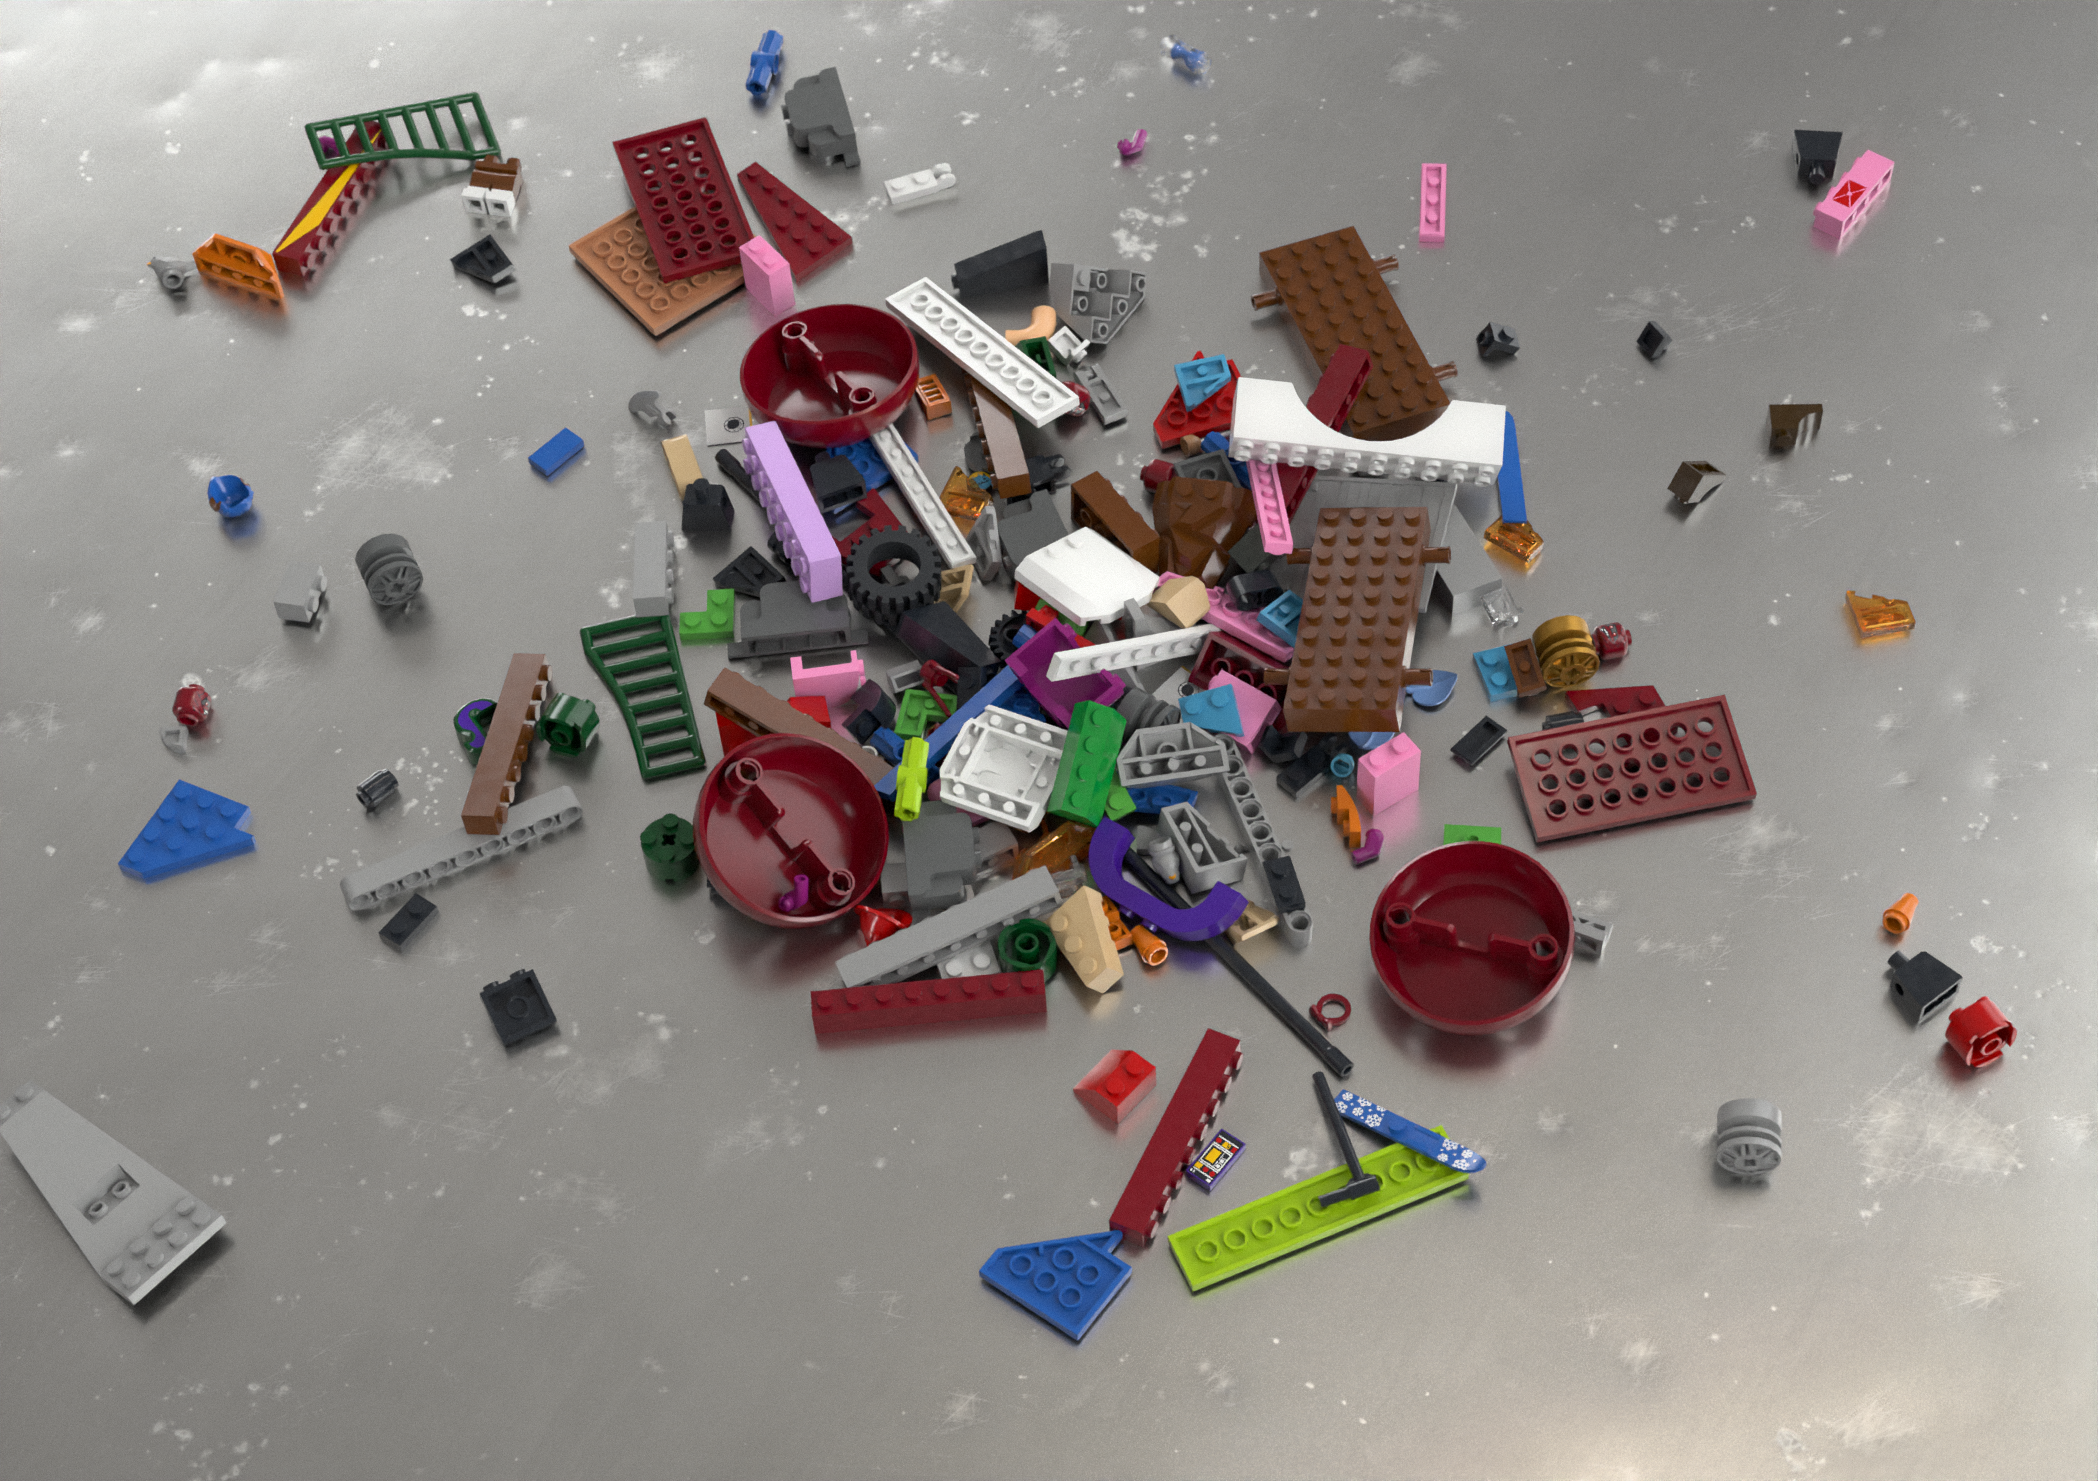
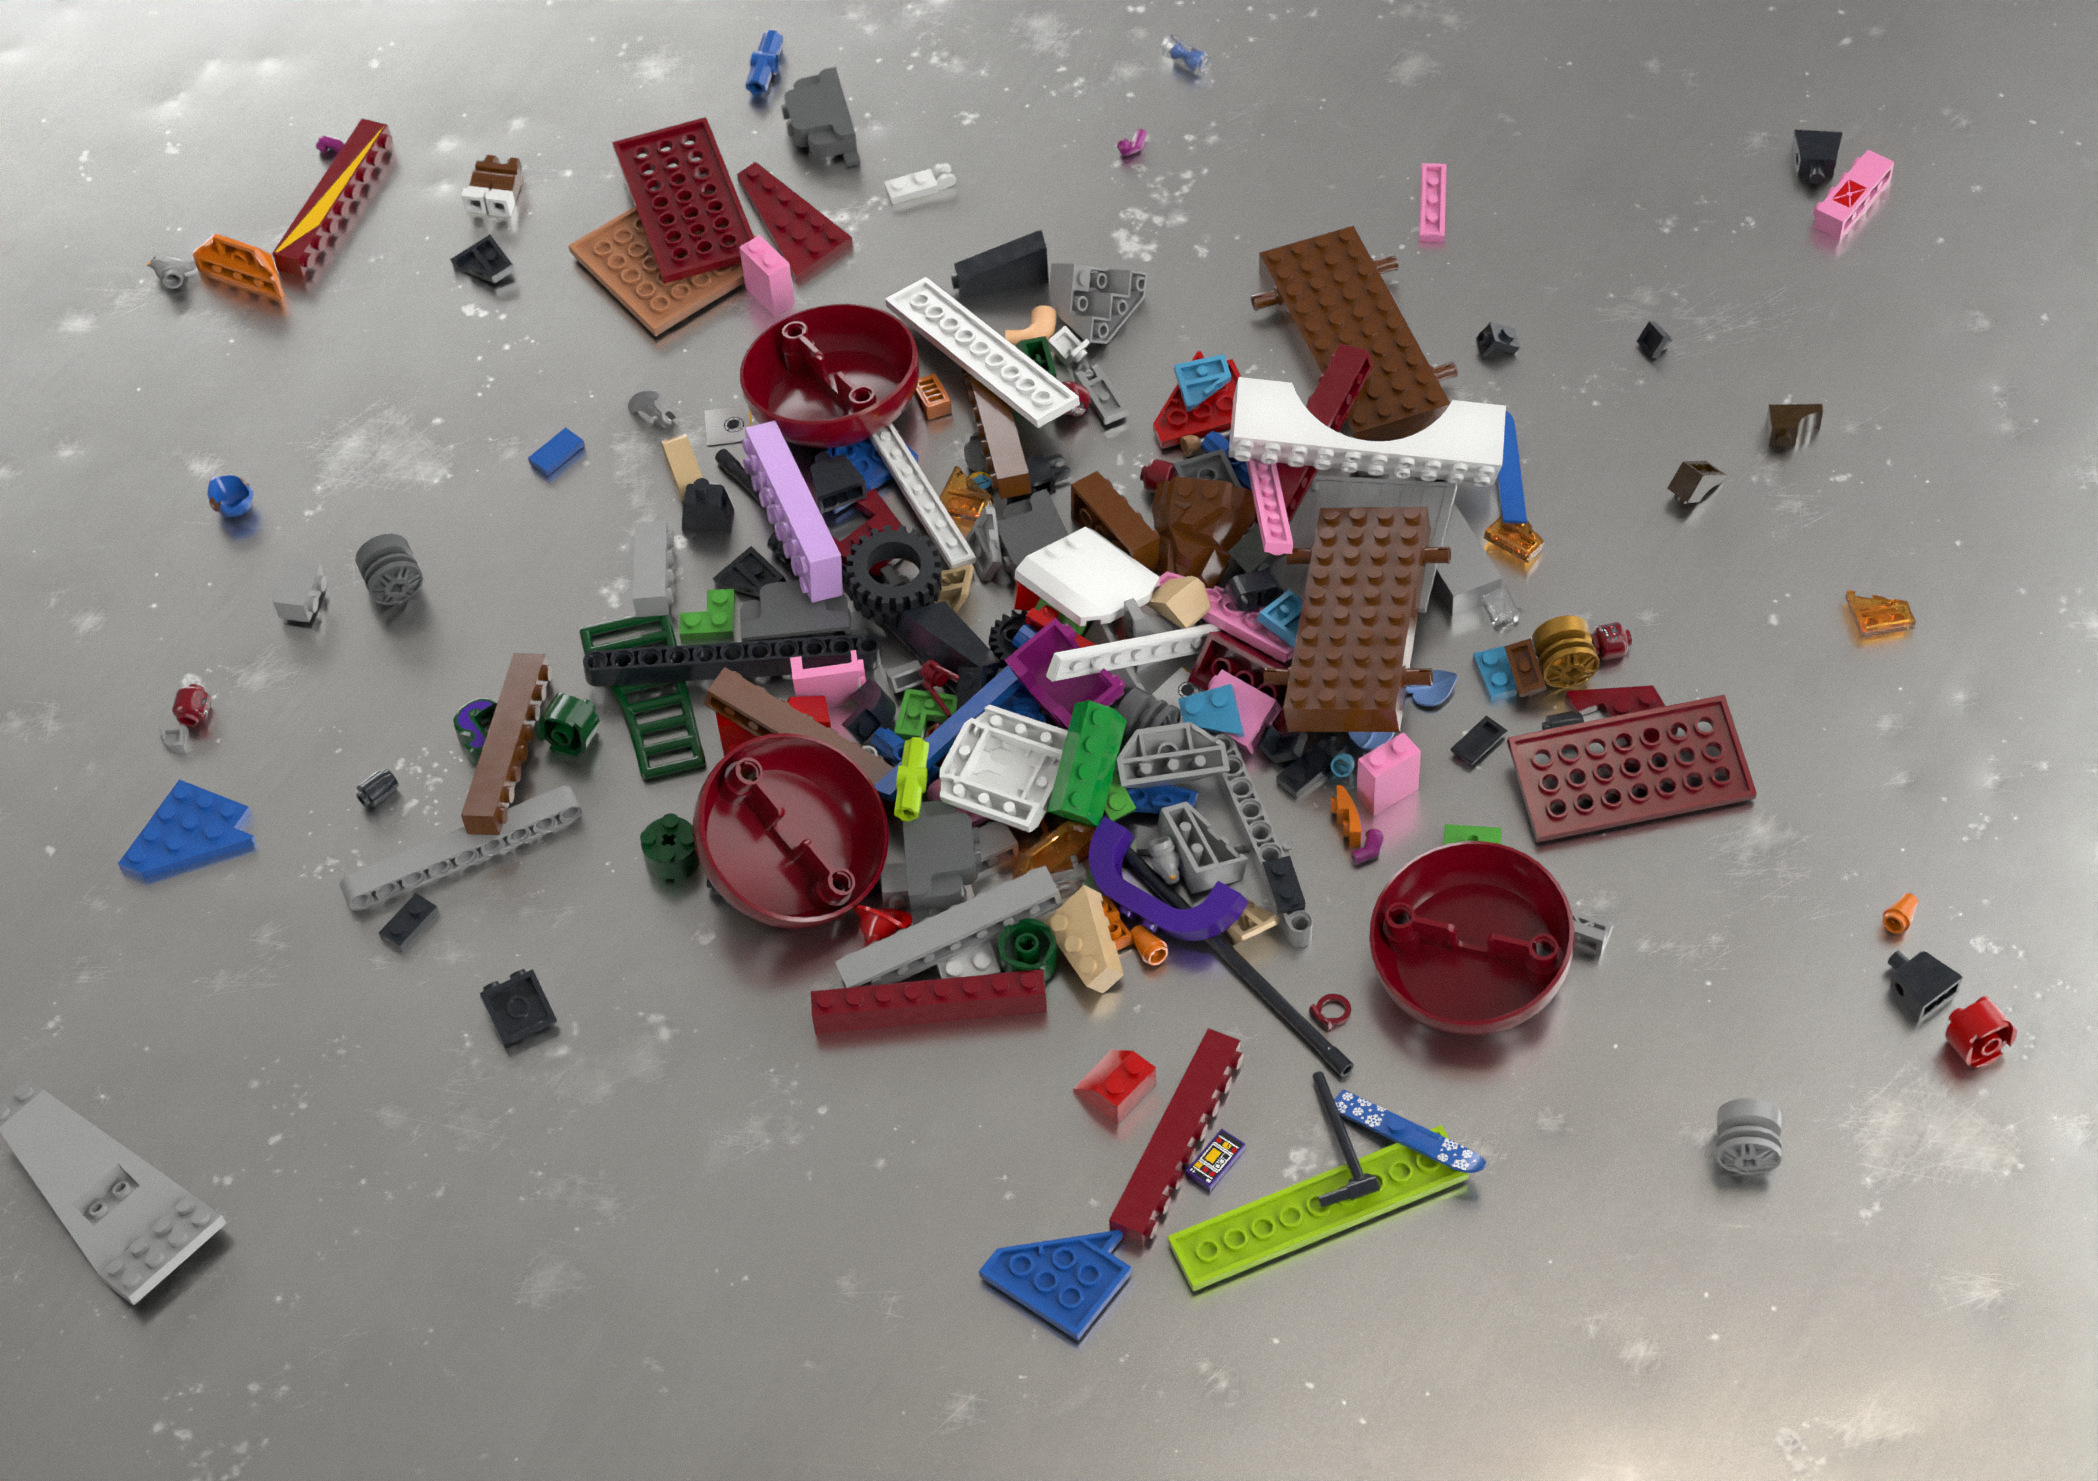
(394, 152): dark green bar -> none
(708, 660): none -> black beam
(797, 896): magenta arm -> none

